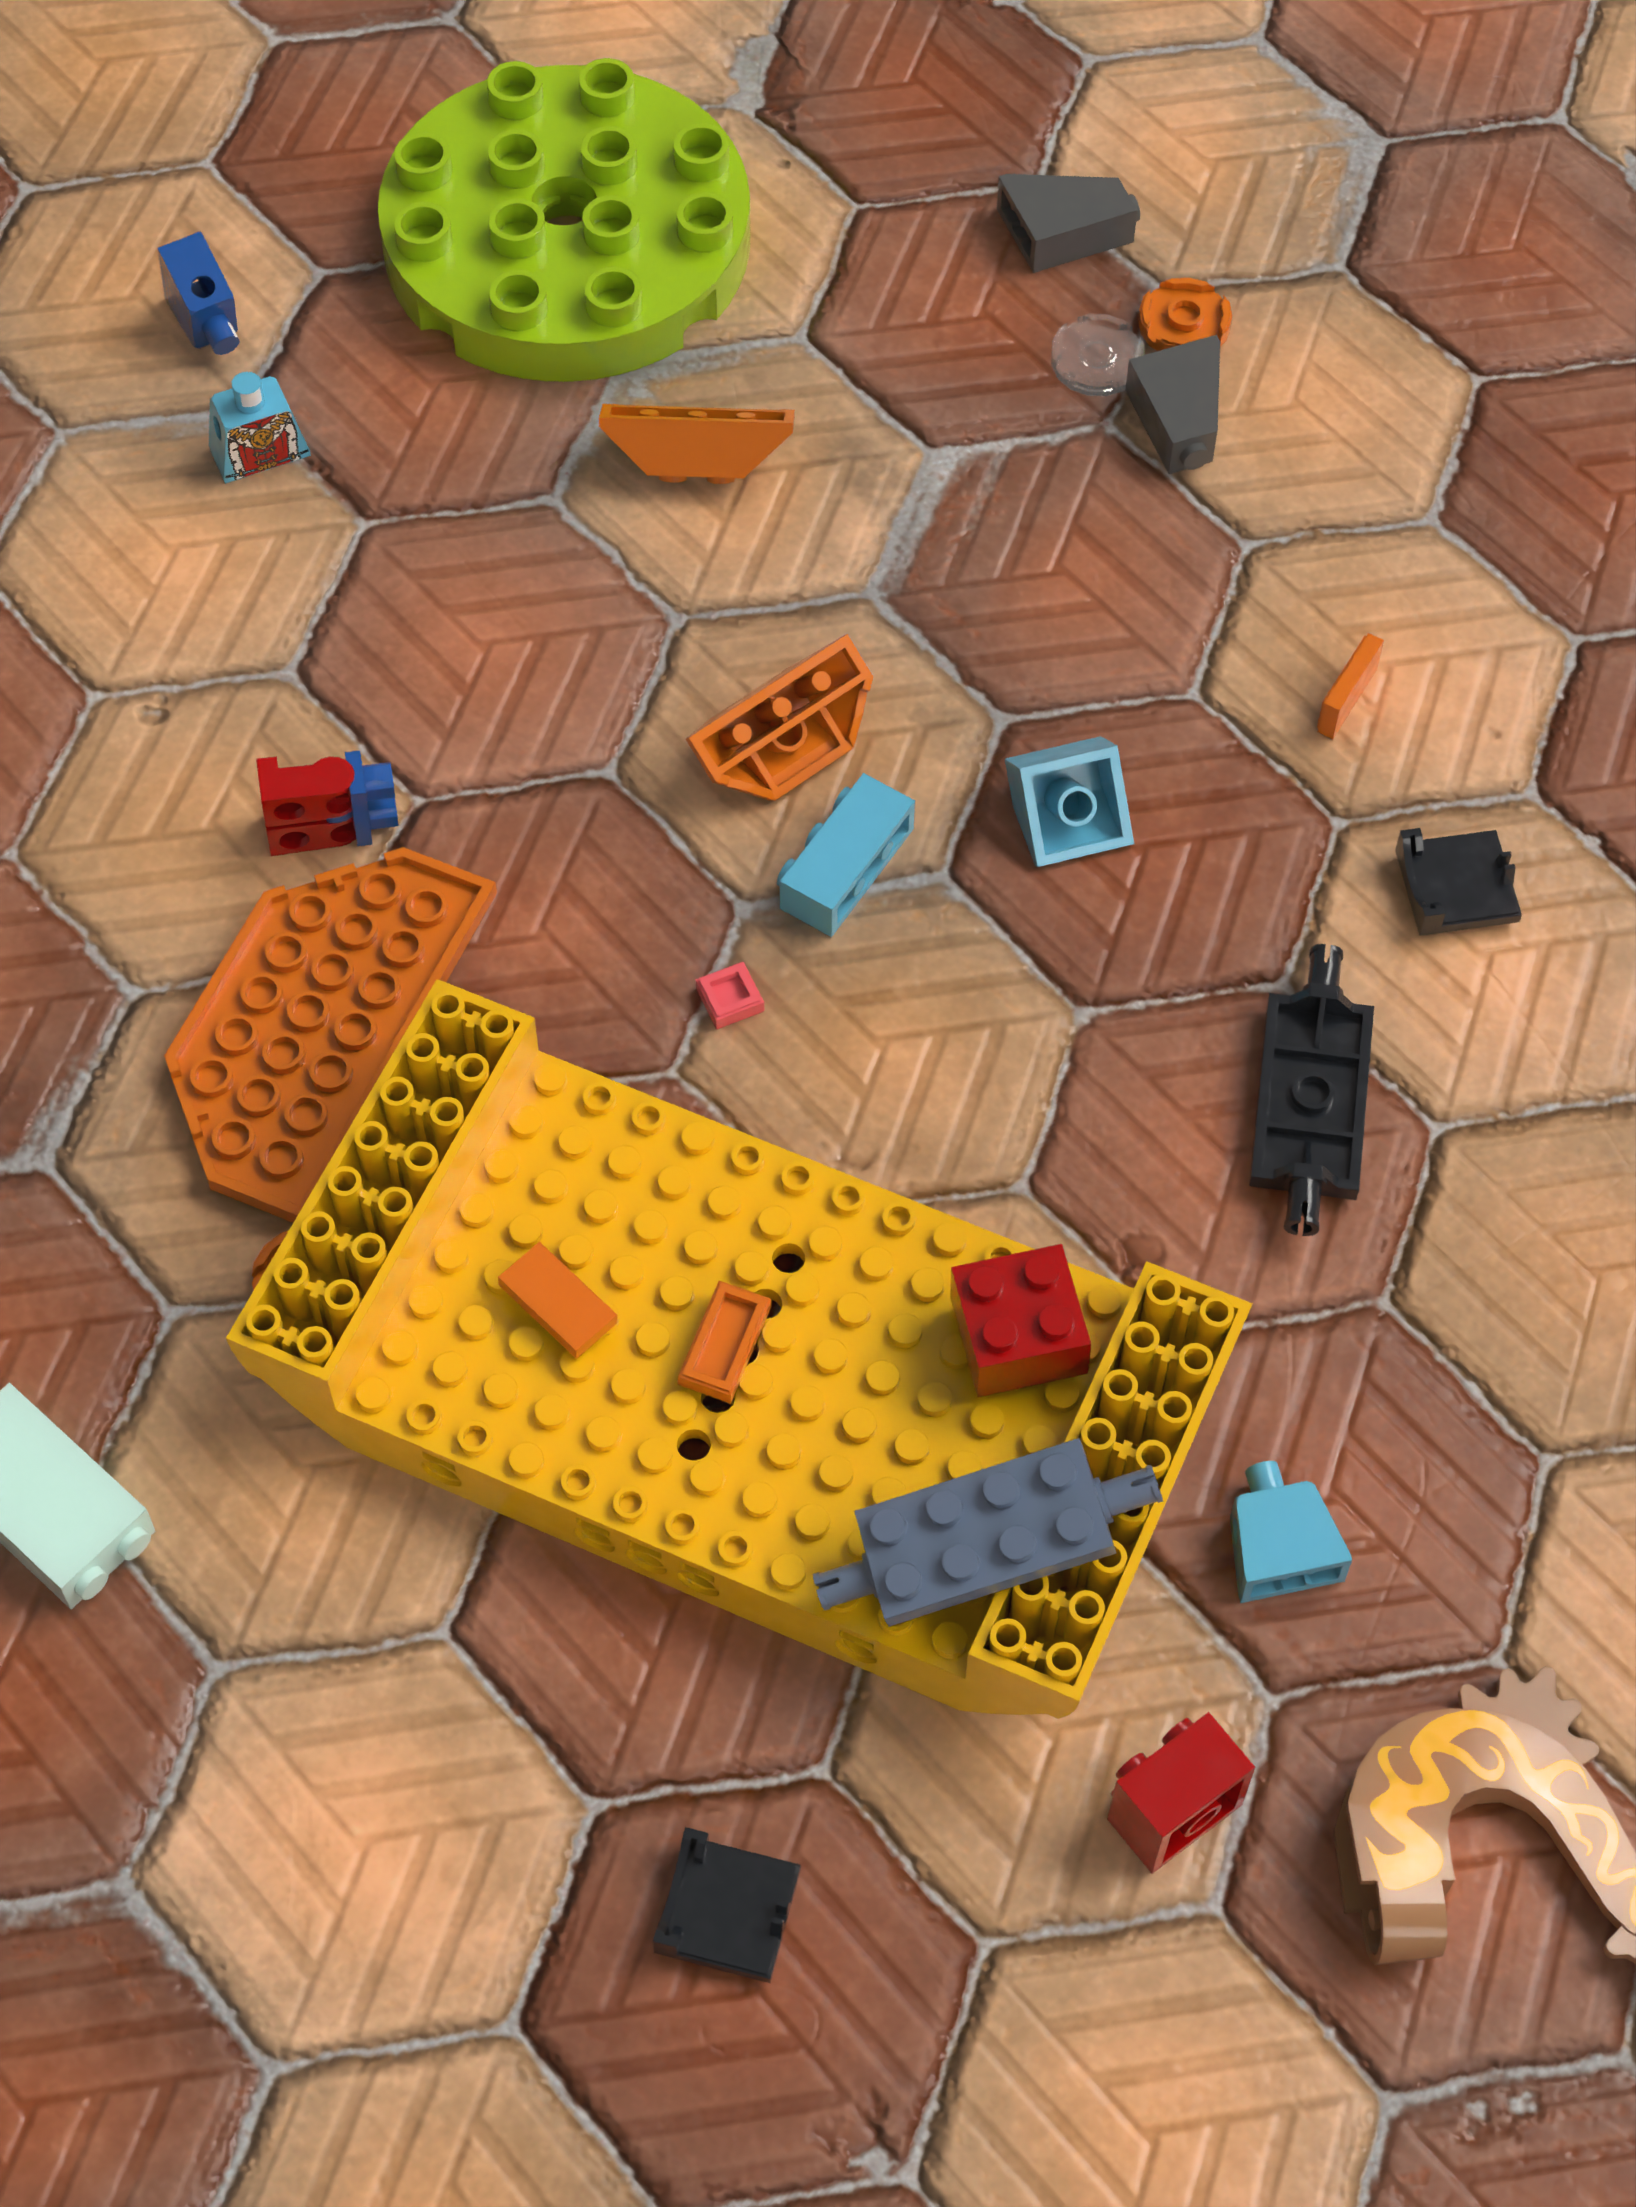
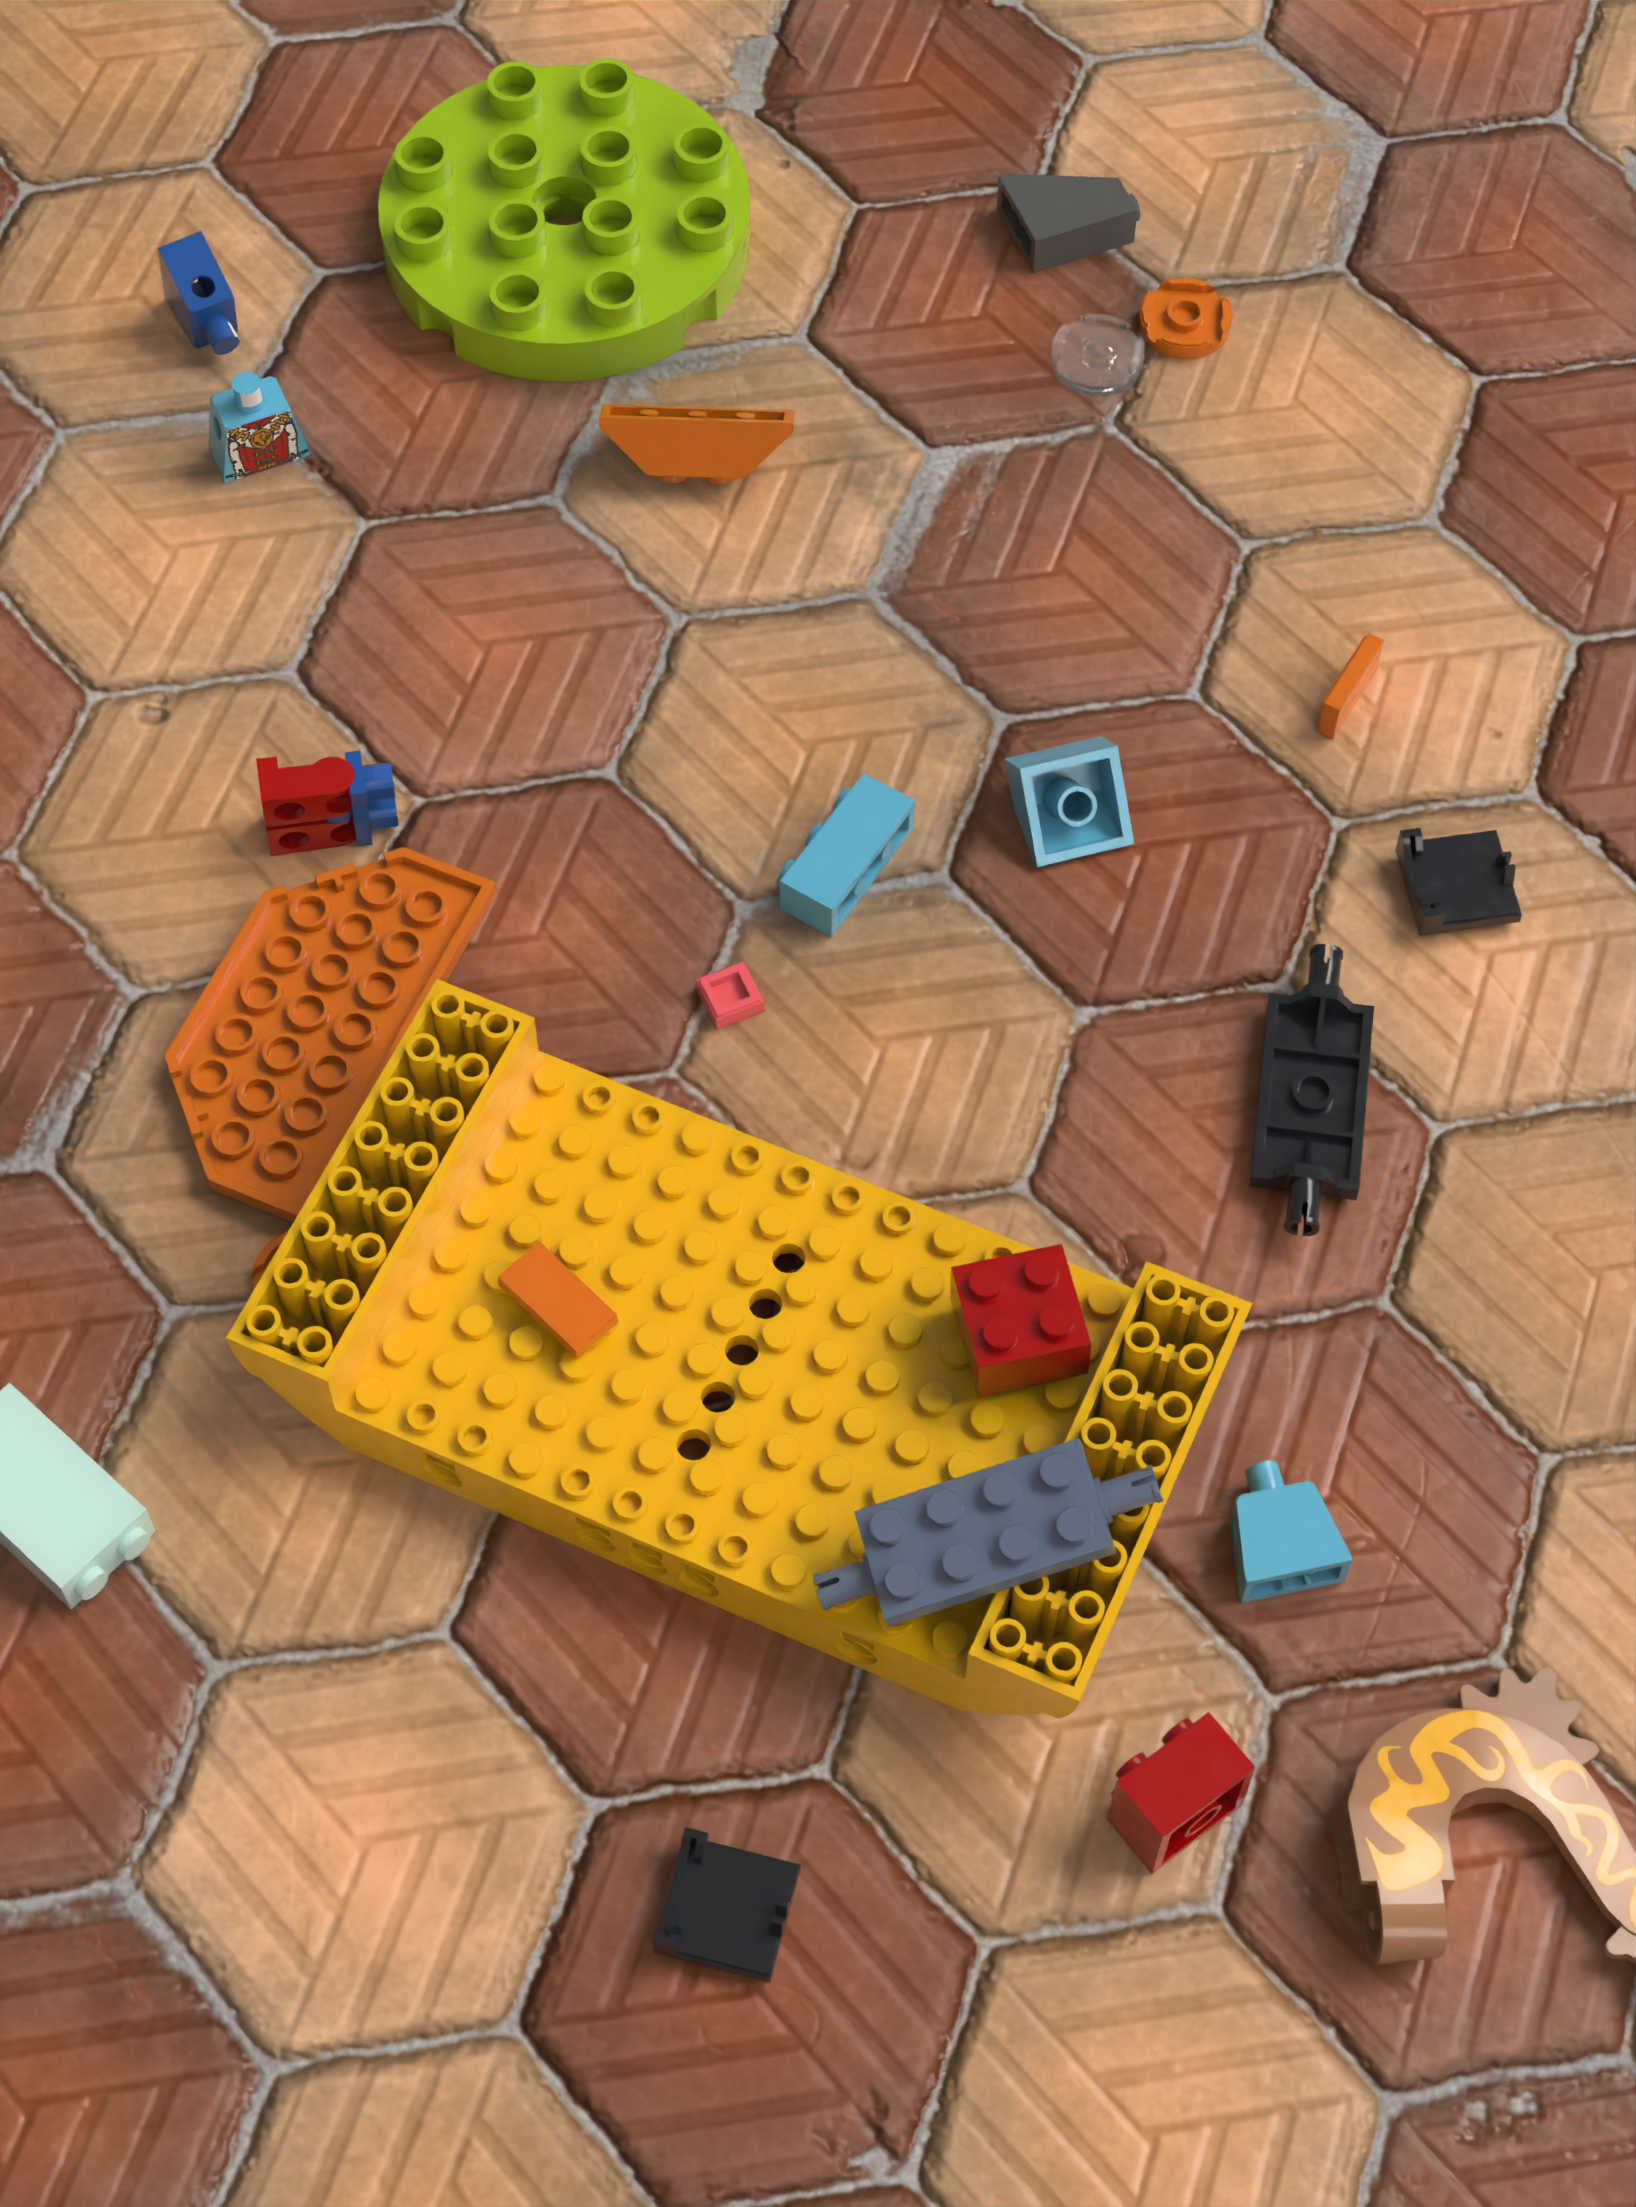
(724, 1341): orange tile -> none
(787, 724): orange wedge -> none
(1178, 401): dark grey slope -> none

